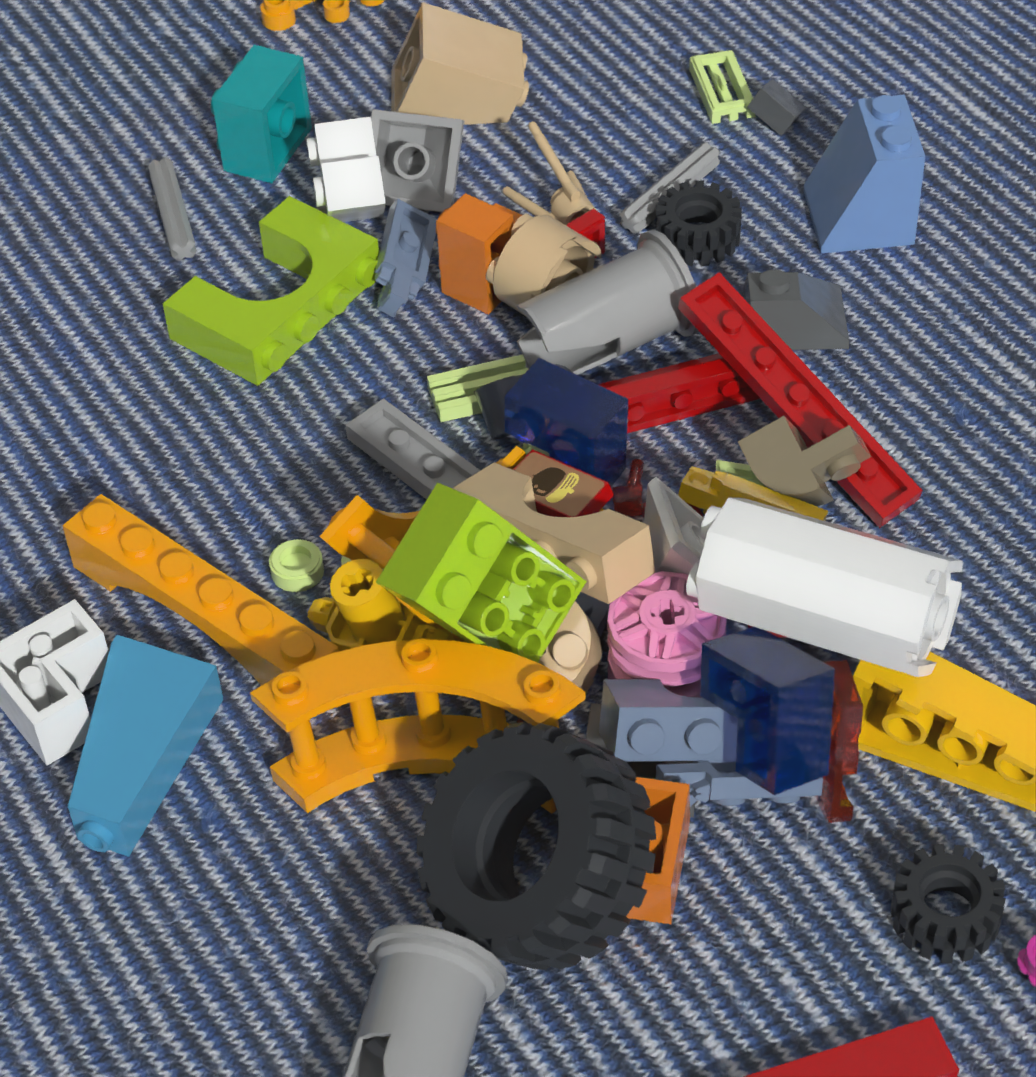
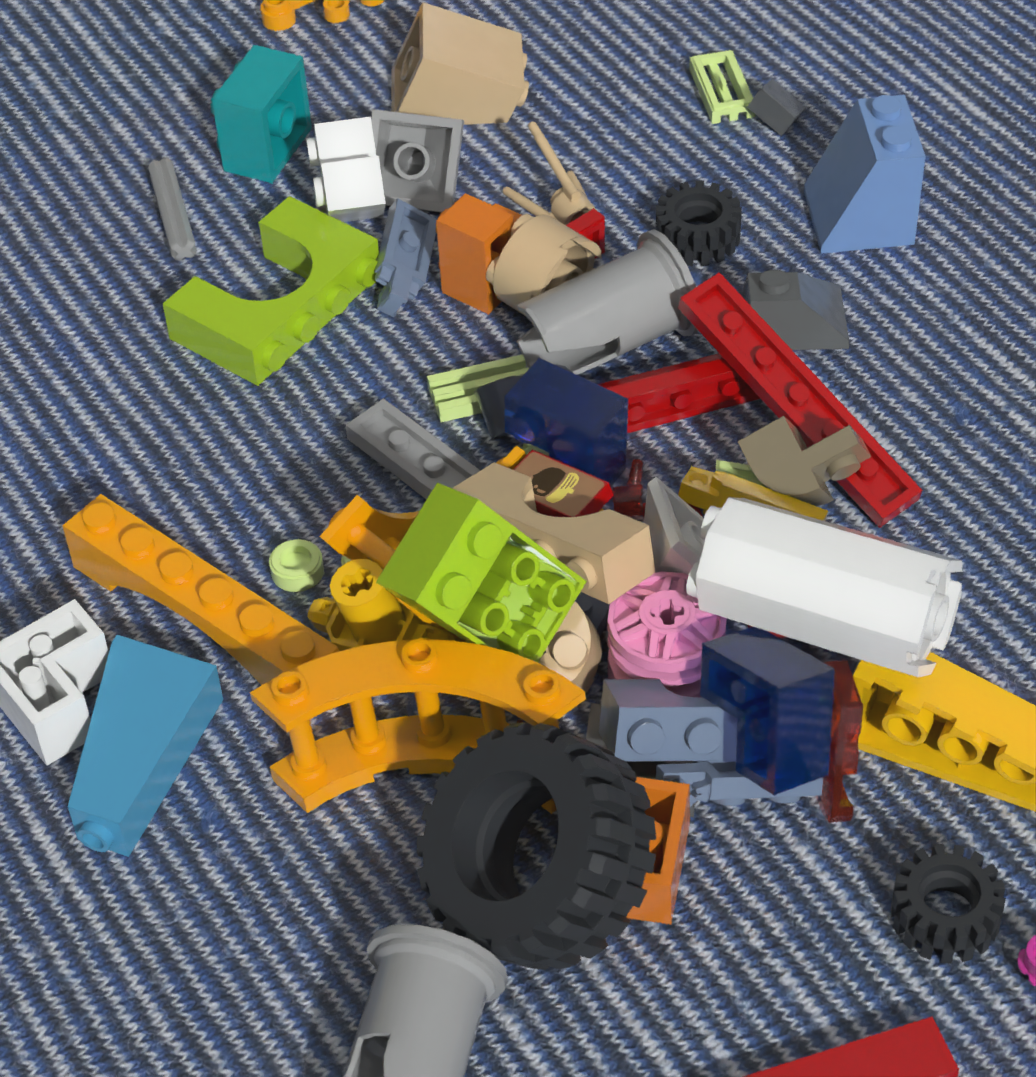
(690, 169): light grey axle -> none

